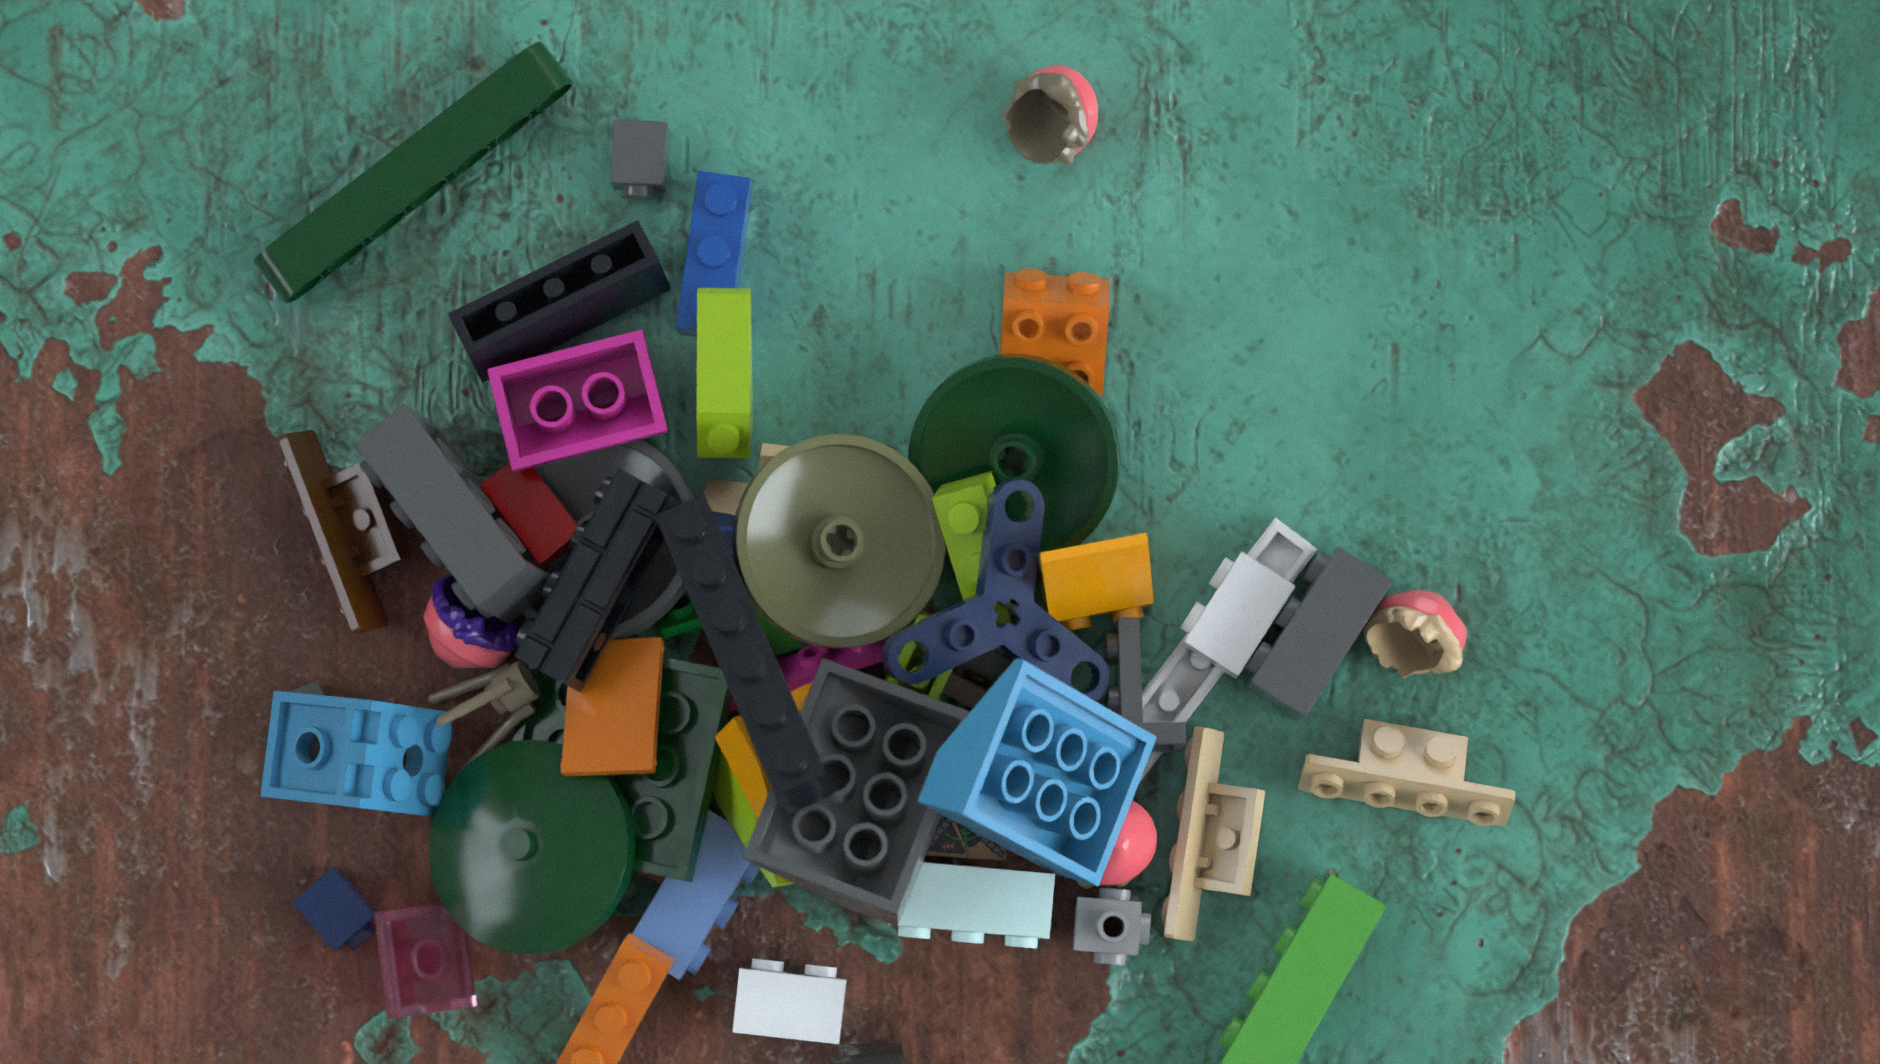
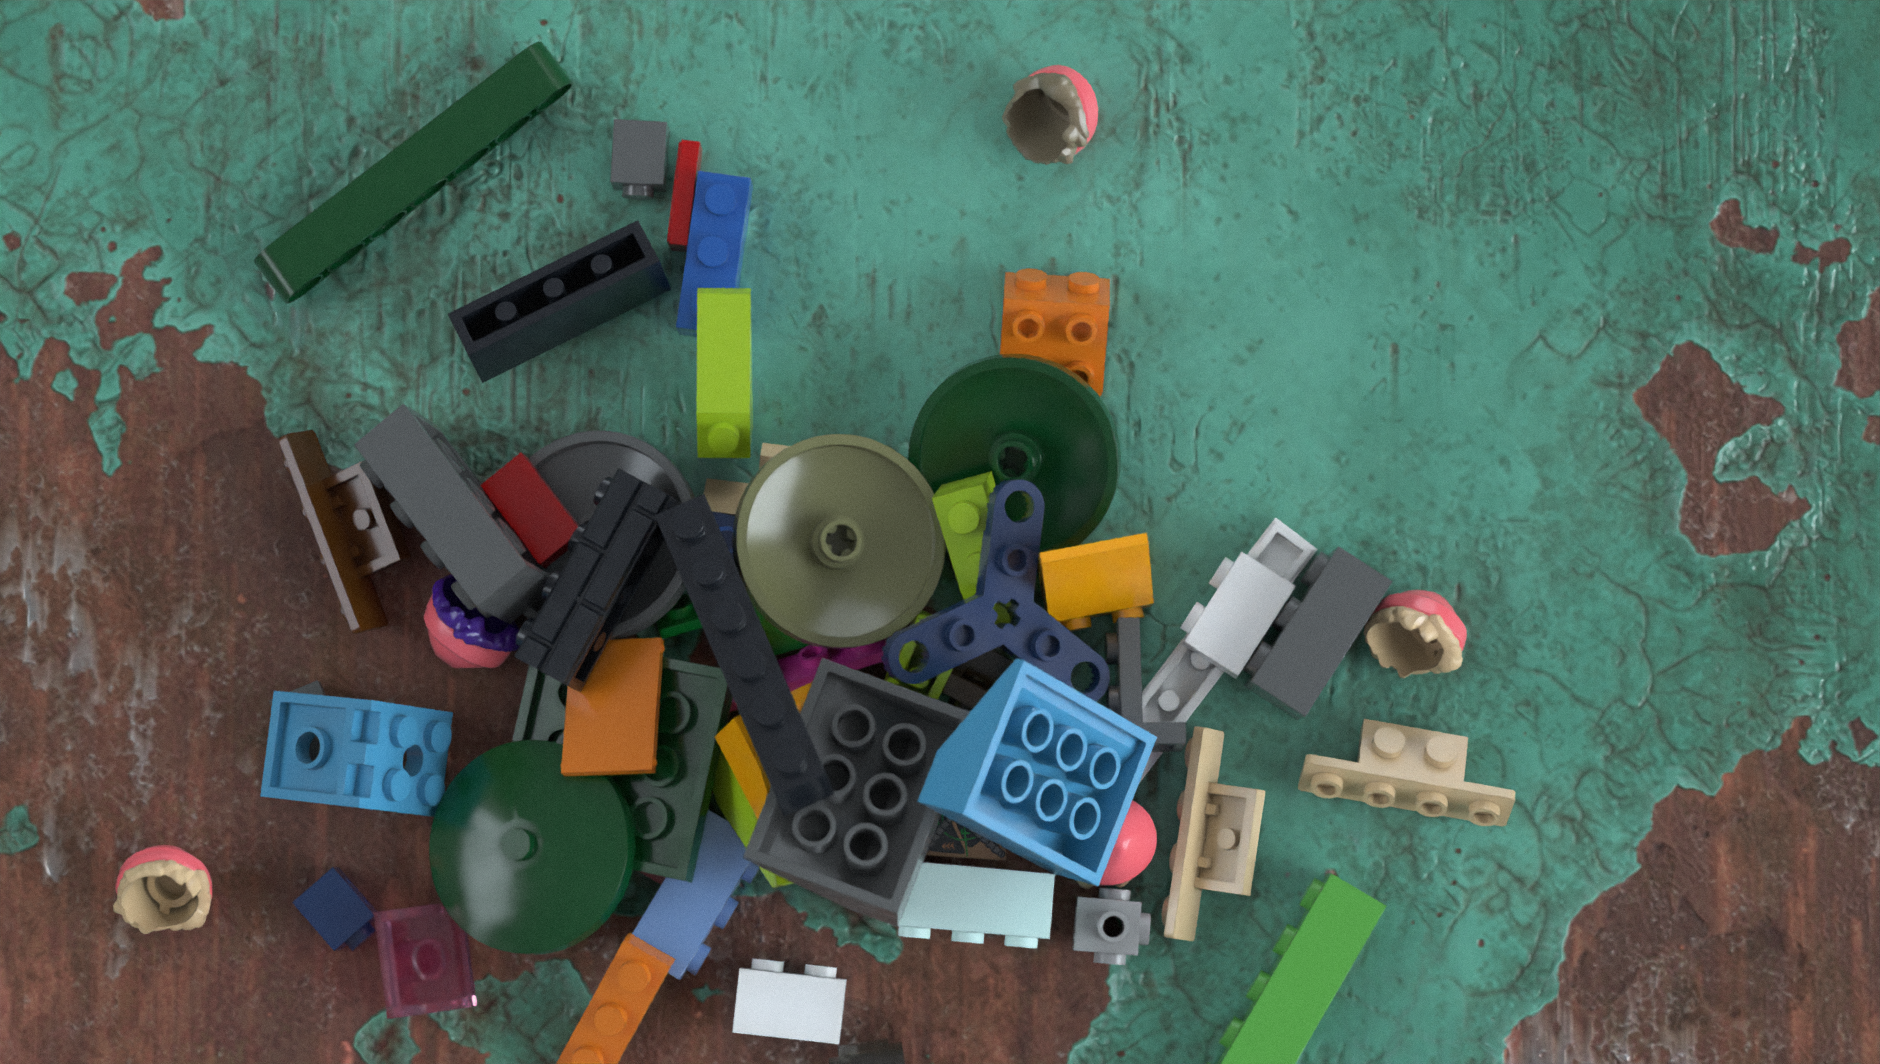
(163, 890): none -> tan hair
(508, 688): dark tan plant -> none
(578, 400): dark pink slope -> none
(683, 194): none -> red tile

